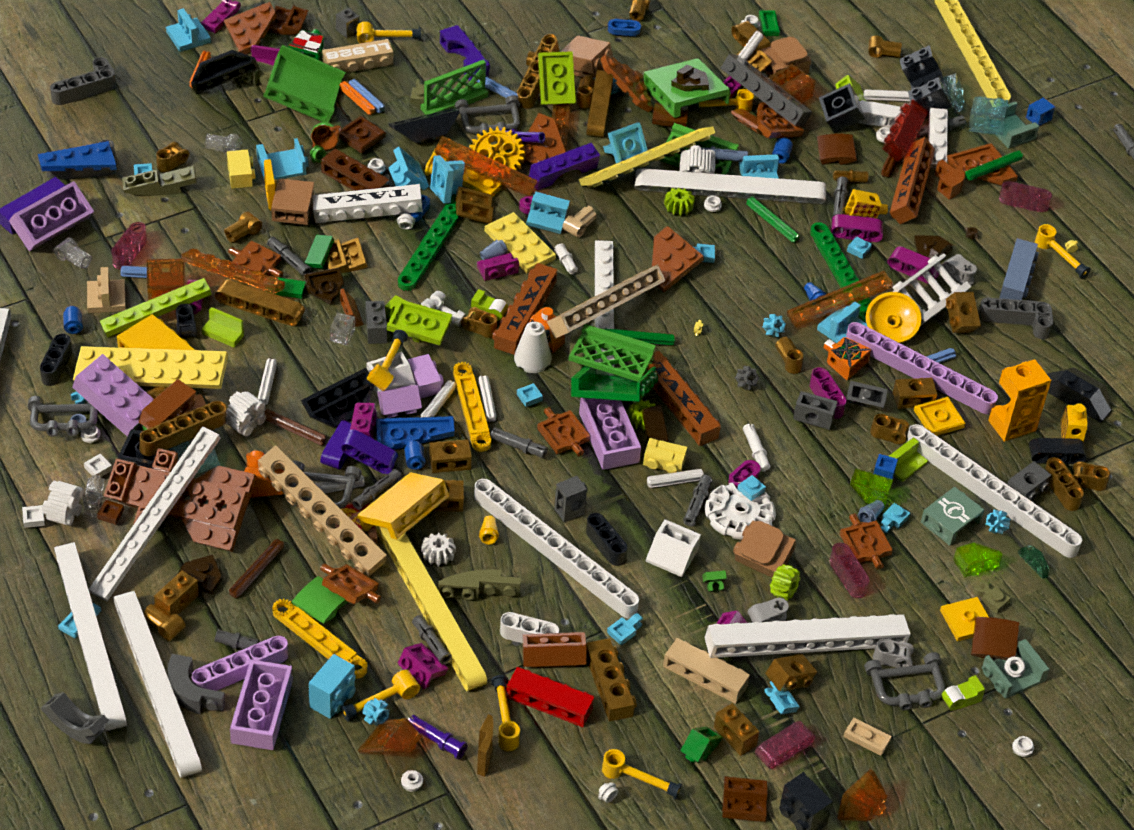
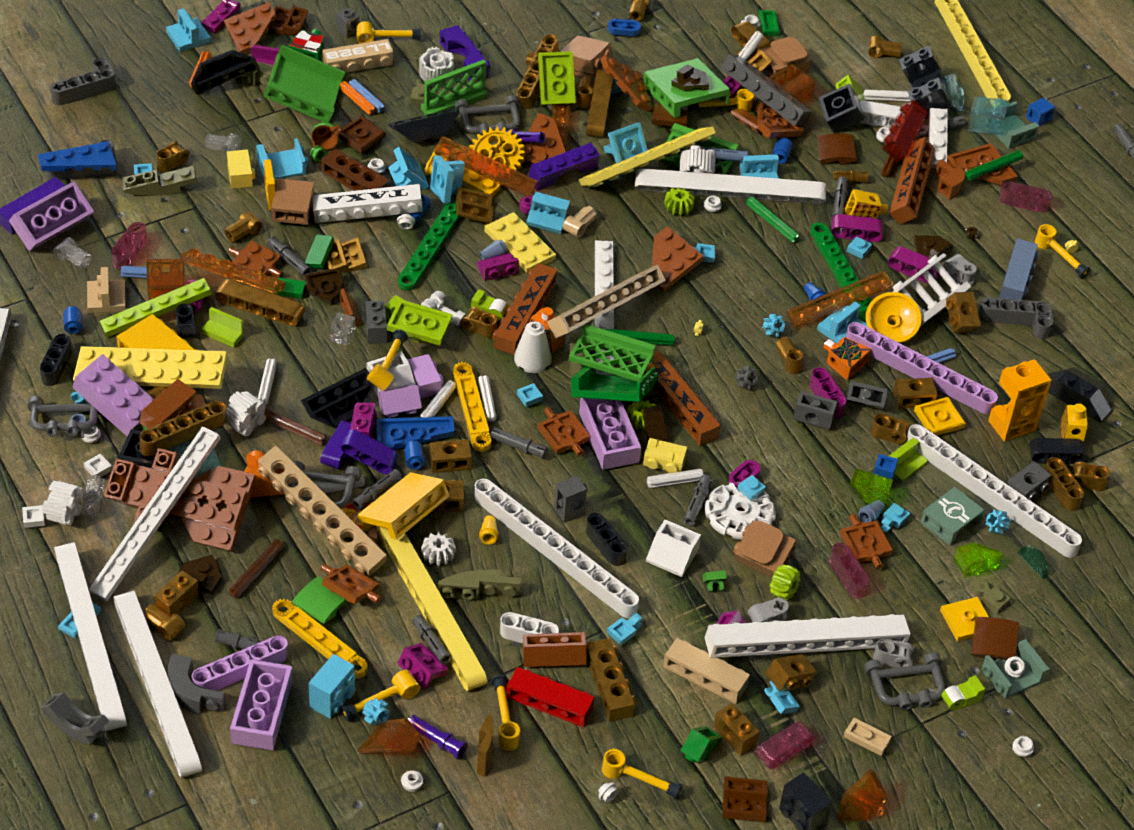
(110, 512): reddish brown plate -> none
(435, 63): none -> white brick
(498, 88): medium blue axle -> none
(566, 258): white axle -> none
(759, 454): white axle -> none

